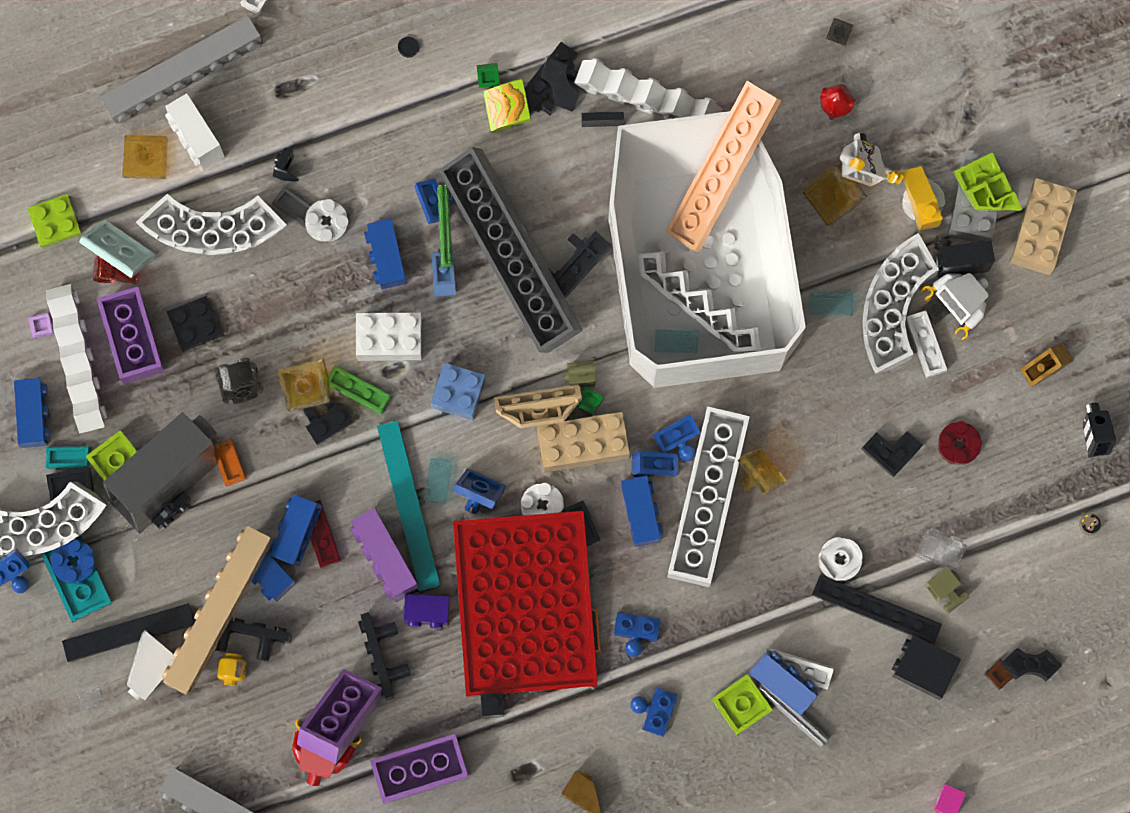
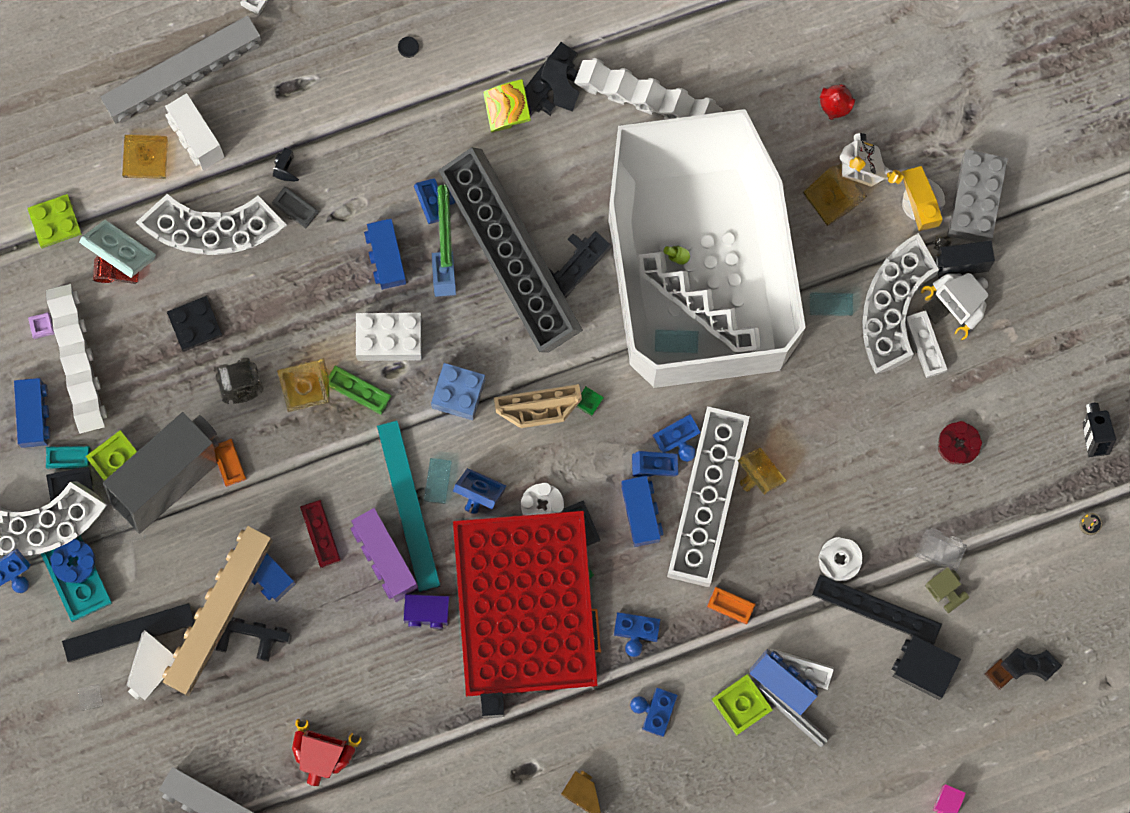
(130, 335): medium lavender brick -> none
(180, 505): black plate -> none
(231, 669): yellow head -> none
(295, 530): blue brick -> none
(329, 424): black plate -> none
(338, 221): white plate -> none
(339, 716): medium lavender brick -> none
(374, 635): black plate -> none
(419, 769): medium lavender brick -> none
(488, 75): green plate -> none
(580, 373): olive brick -> none
(583, 442): tan brick -> none
(602, 119): black tile -> none
(677, 254): none -> lime cylinder
(723, 166): light nougat plate -> none
(731, 605): none -> orange tile
(839, 31): clear smoke plate -> none
(891, 457): black plate -> none
(986, 185): lime slope -> none
(1043, 226): tan brick -> none
(1046, 364): pearl gold slope -> none

